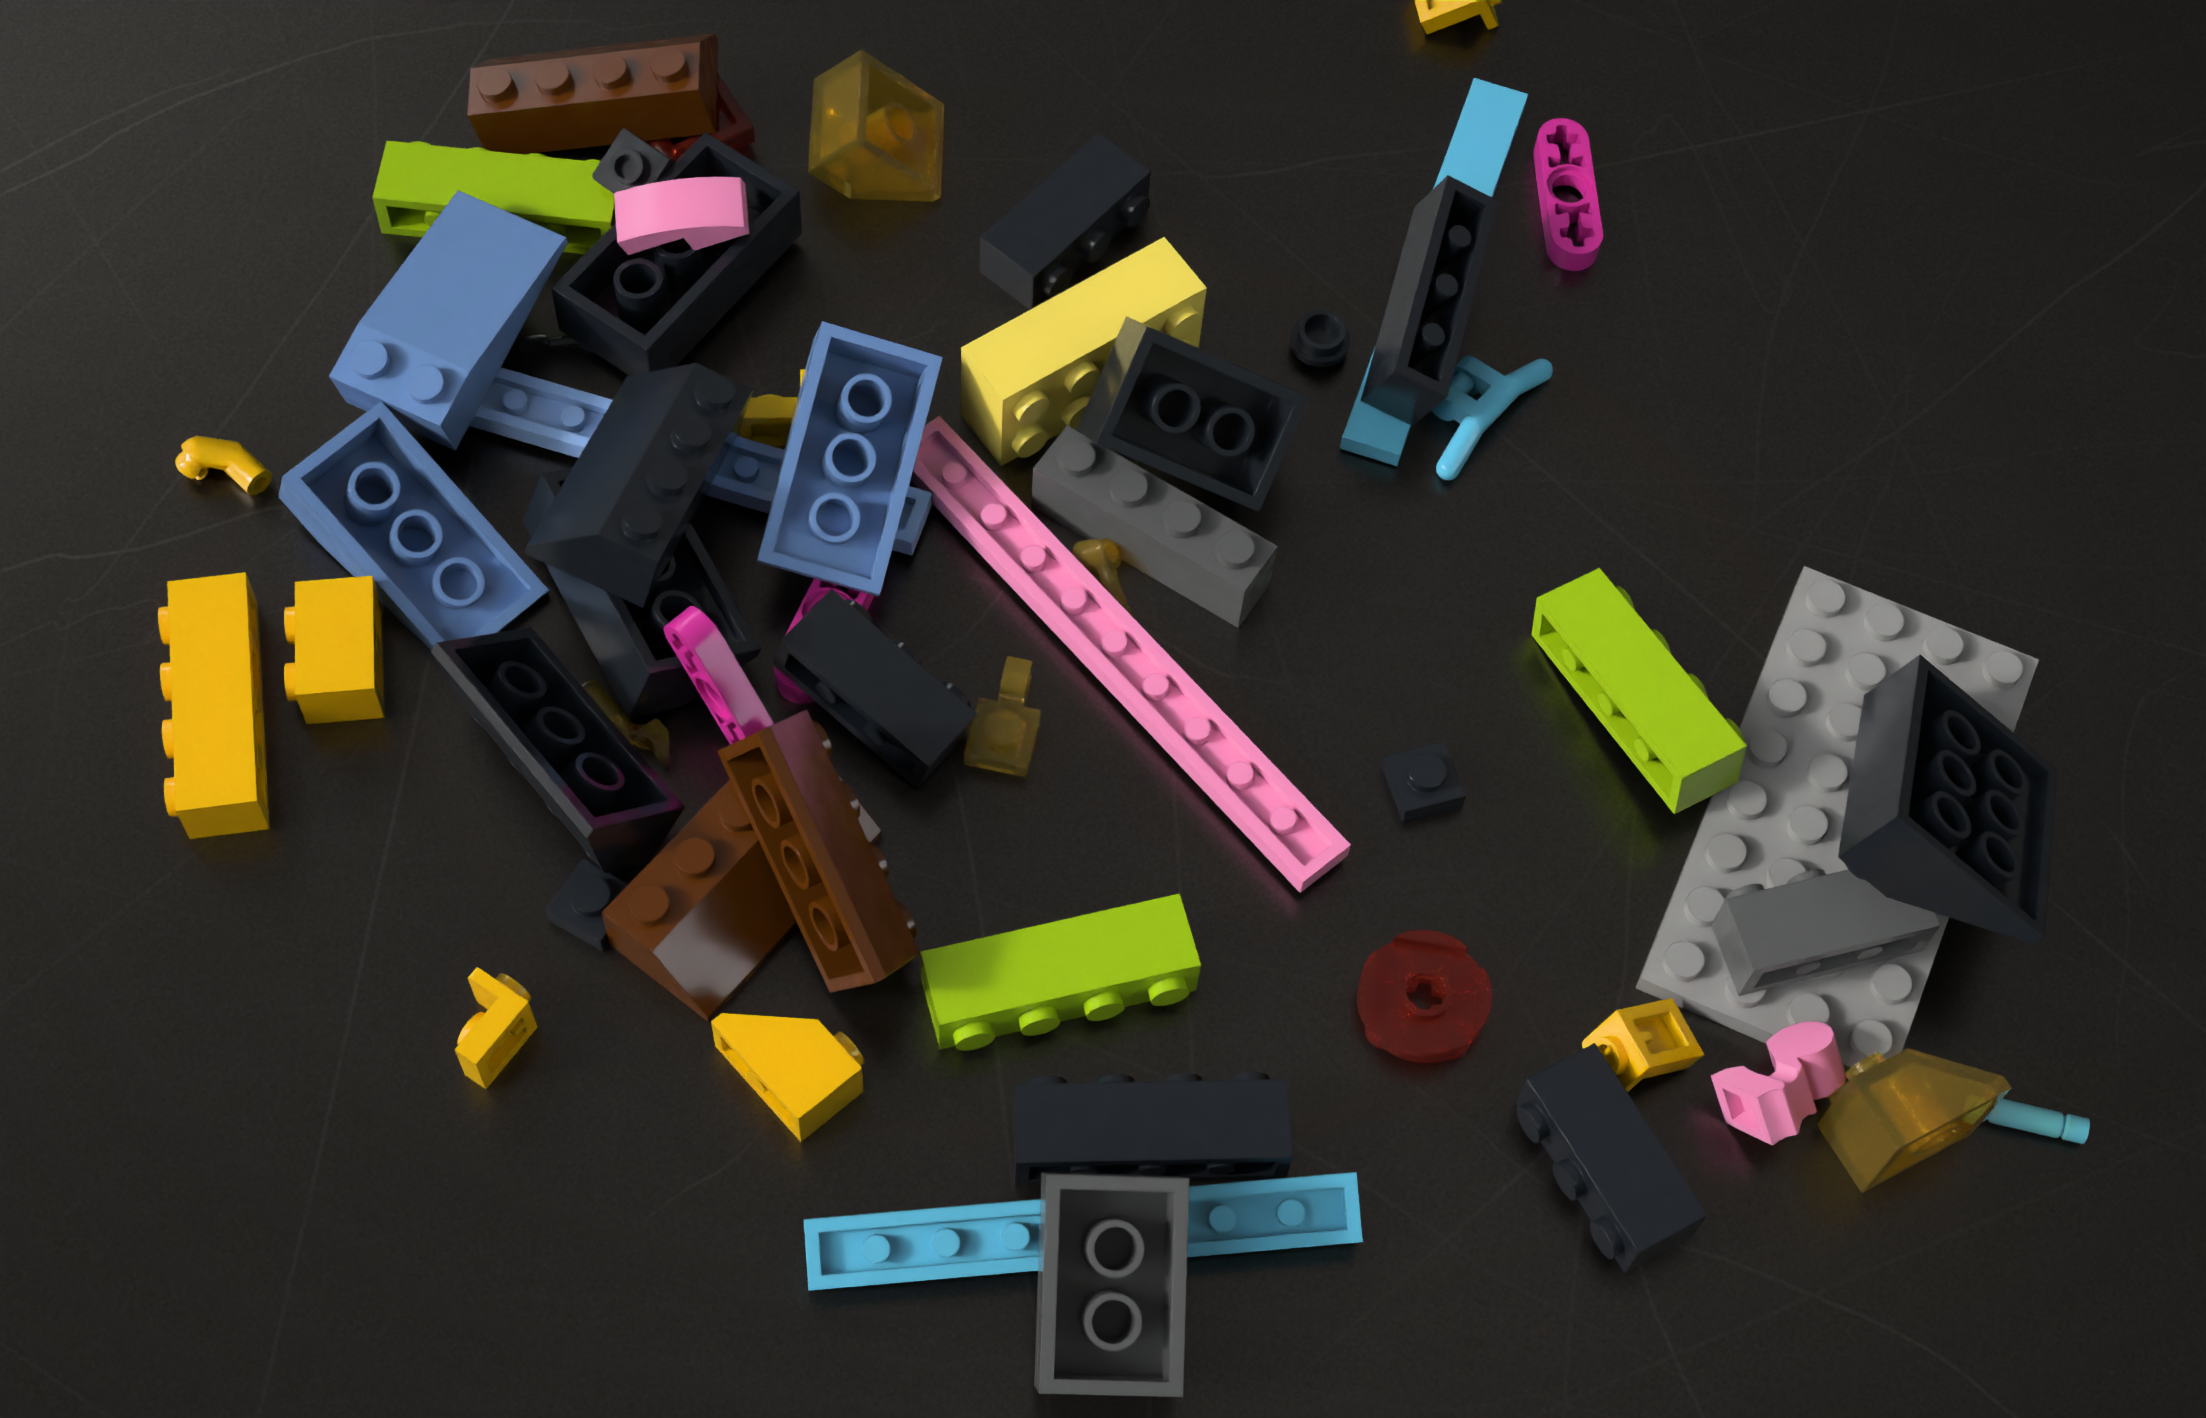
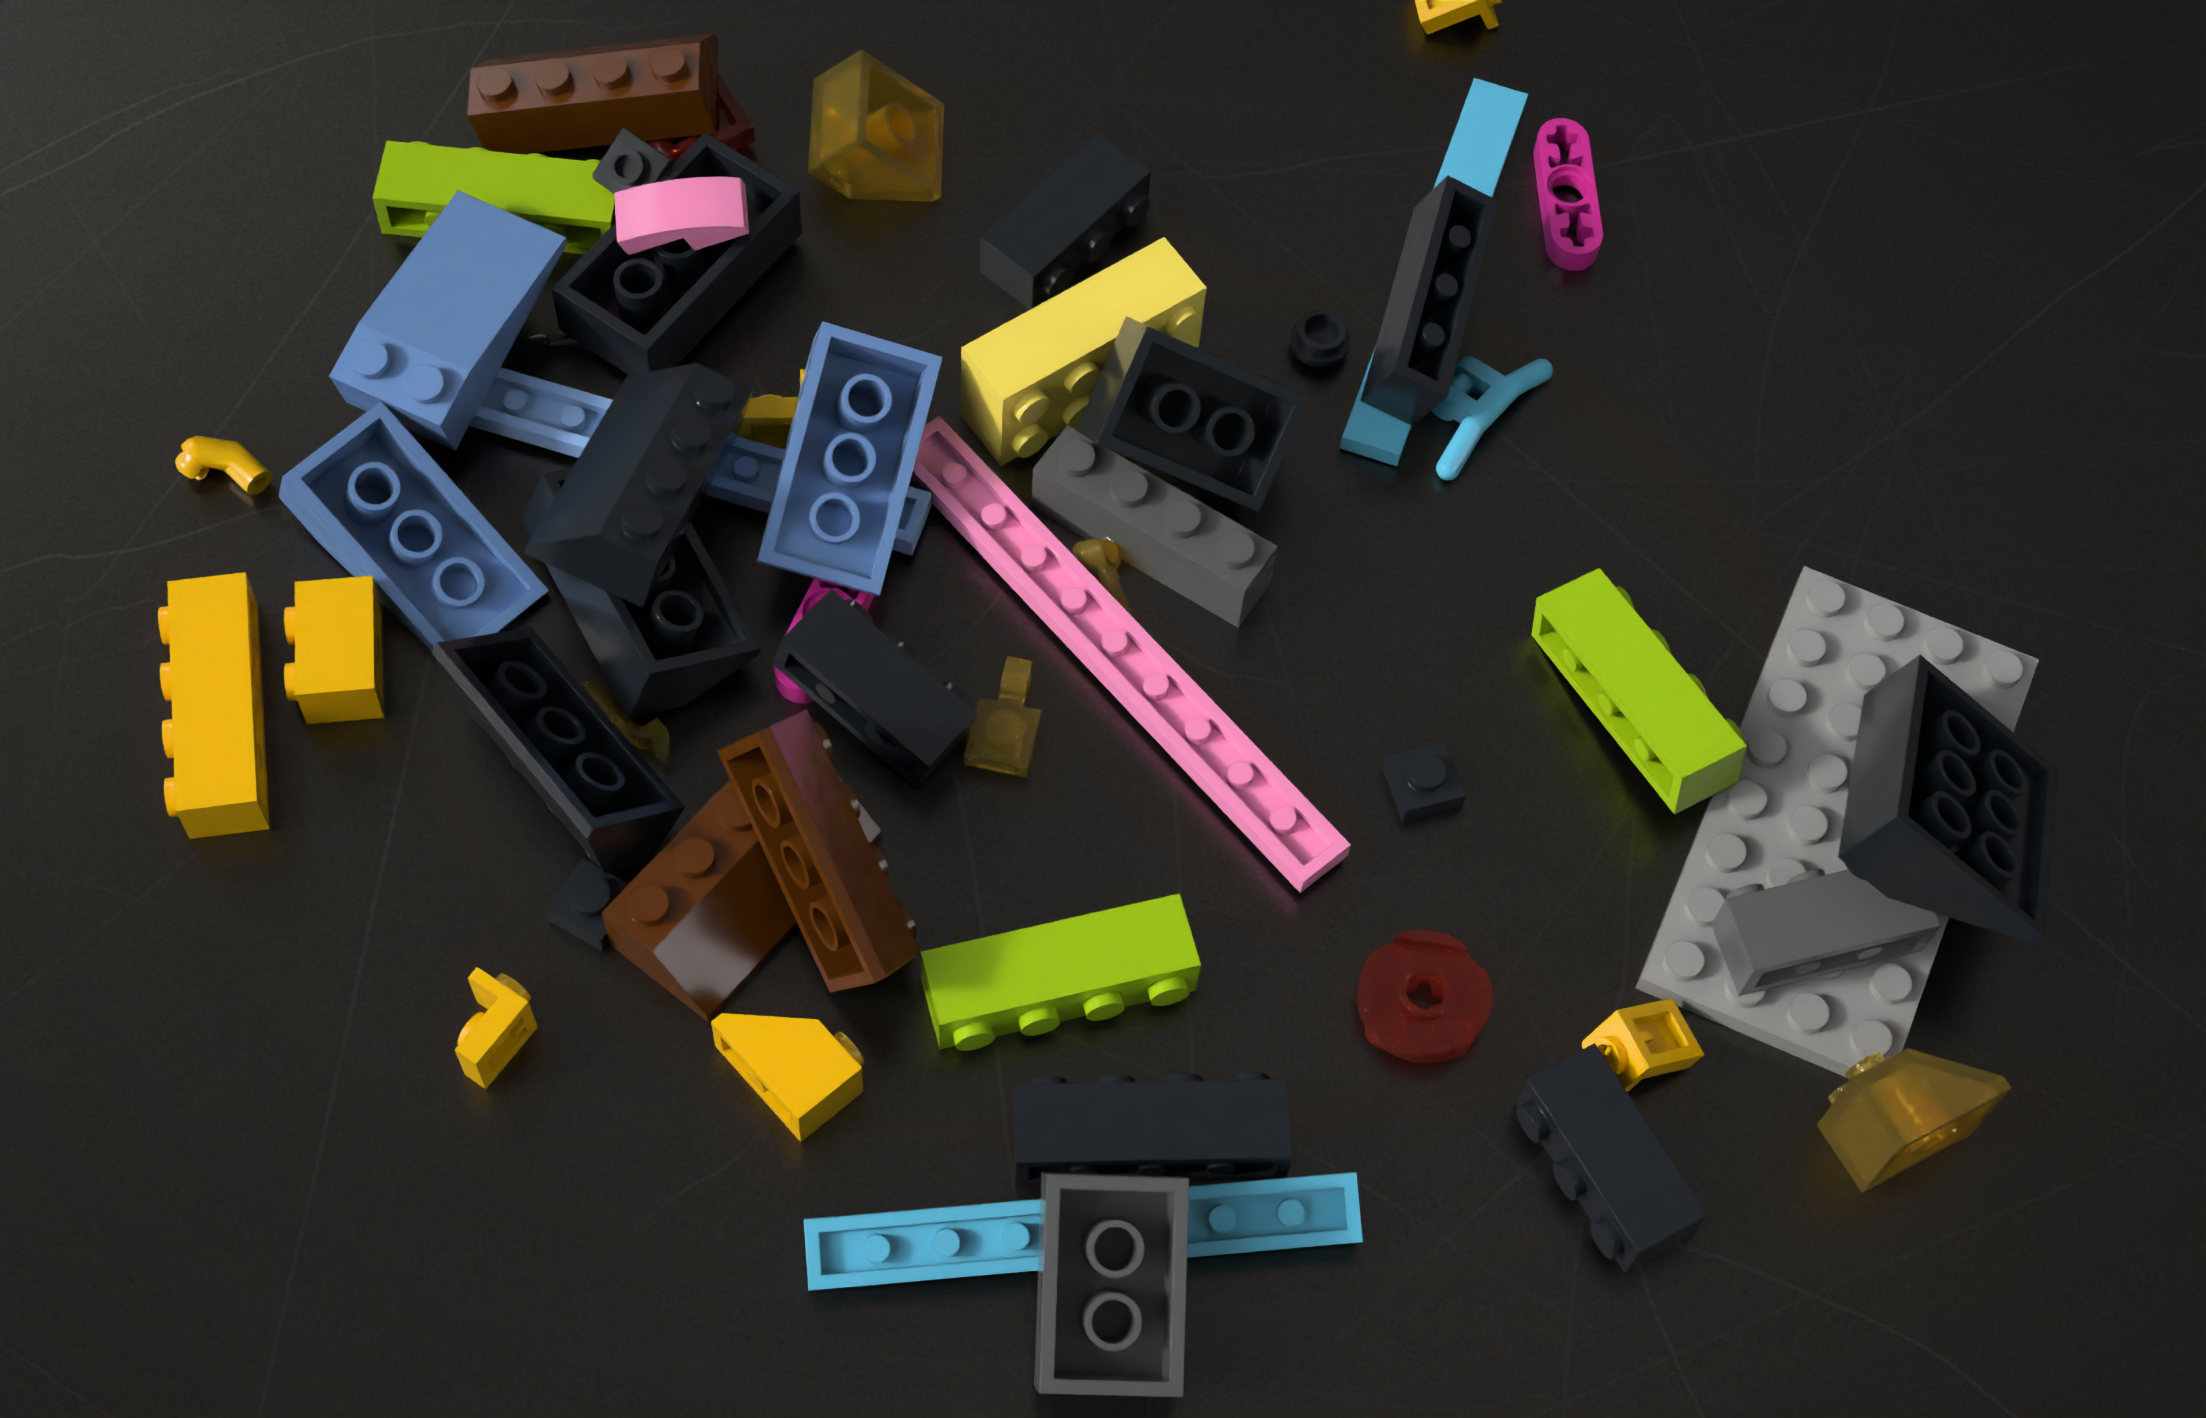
(716, 675): dark pink beam -> none
(1774, 1105): bright pink leg -> none
(2040, 1121): medium azure wheel -> none

